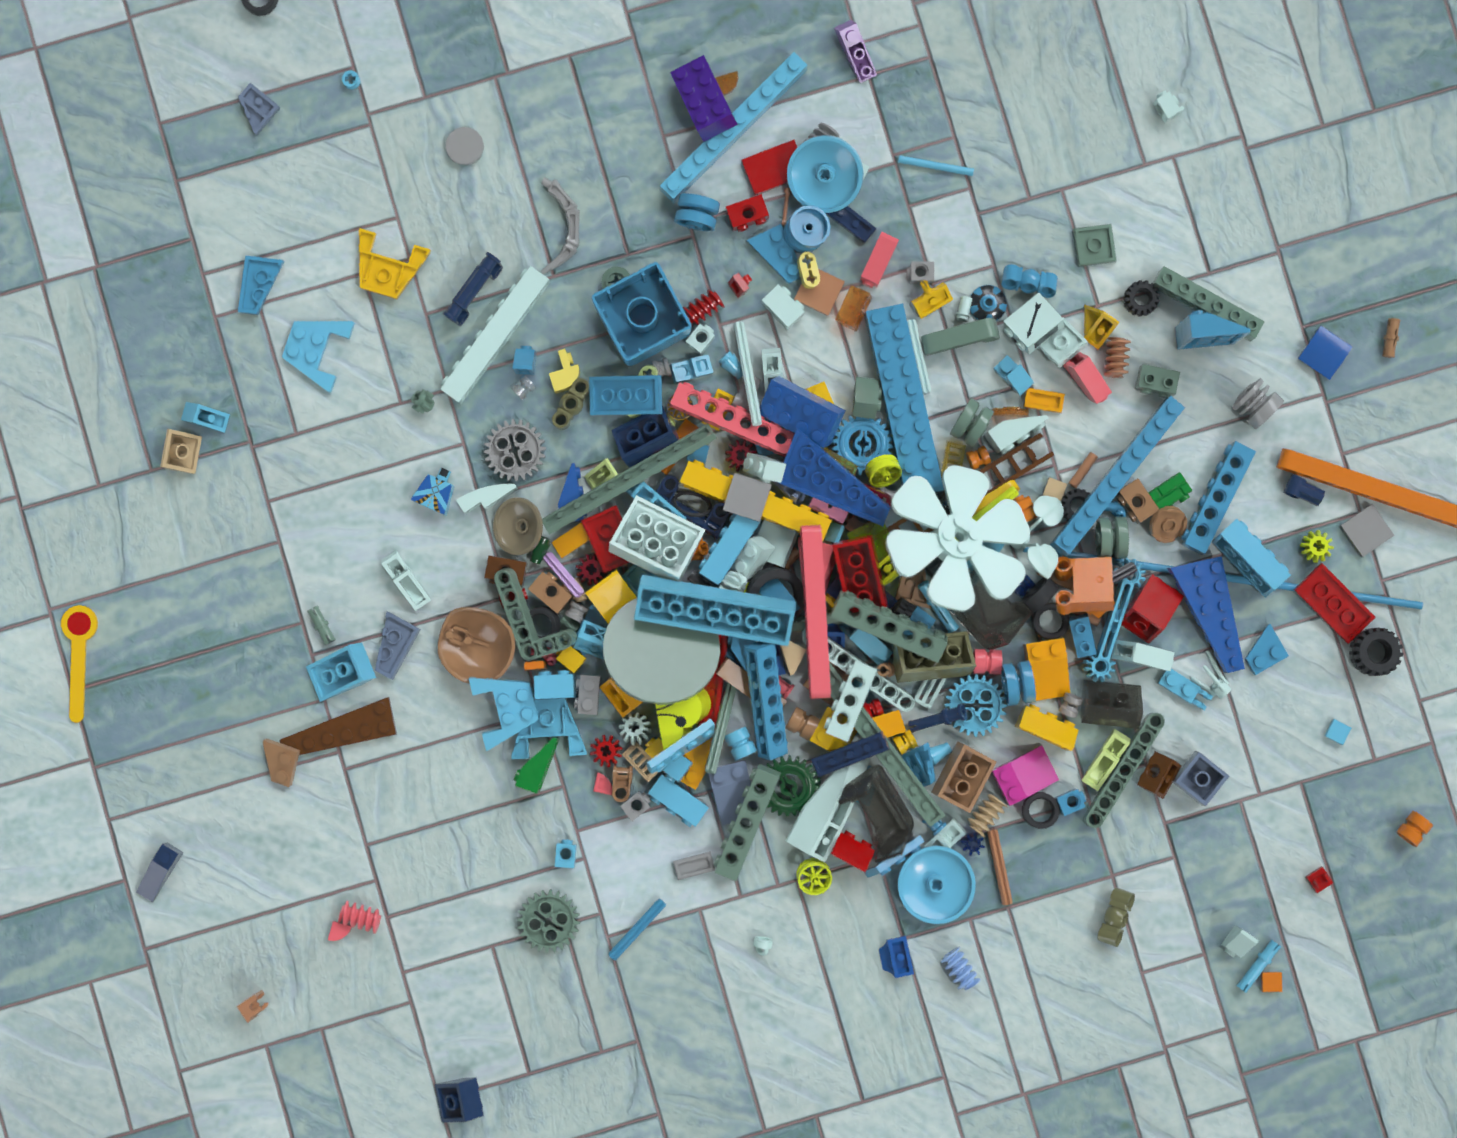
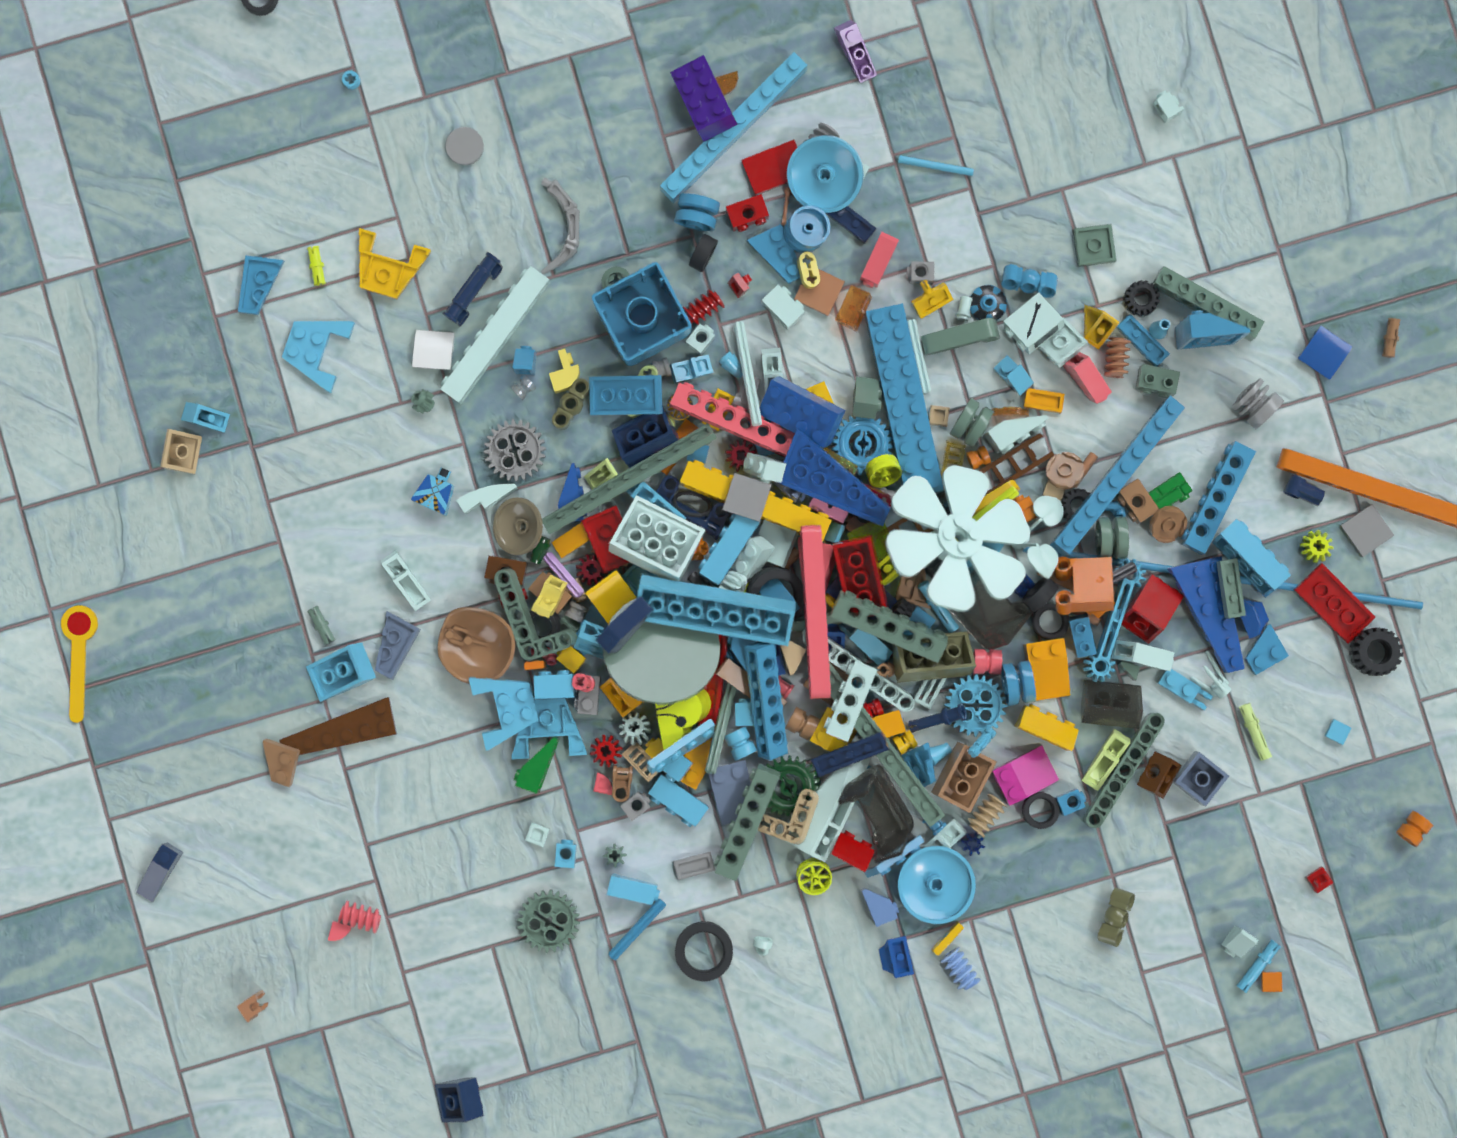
(257, 107): sand blue wing -> none
(316, 265): none -> neon yellow pin
(433, 350): none -> white slope
(537, 834): none -> light aqua tile
(549, 596): none -> light yellow brick
(578, 683): none -> coral bush
(611, 859): none -> sand green gear
(624, 626): none -> dark blue slope
(632, 889): none -> medium azure slope
(703, 252): none -> black tyre
(704, 975): none -> black tyre
(744, 713): none -> medium azure brick
(795, 825): none -> tan beam
(880, 907): none -> medium blue slope
(938, 415): none -> tan tile
(950, 935): none -> yellow tile
(982, 742): none -> medium azure axle
(999, 866): nougat axle -> none
(1065, 470): none -> medium nougat tile
(1070, 705): light grey wheel -> none
(1130, 669): none -> sand green slope
(1142, 340): none -> dark azure tile
(1159, 328): none -> medium azure cone
(1231, 588): none -> sand green plate
(1255, 617): none -> blue slope
(1256, 734): none -> yellowish green pin

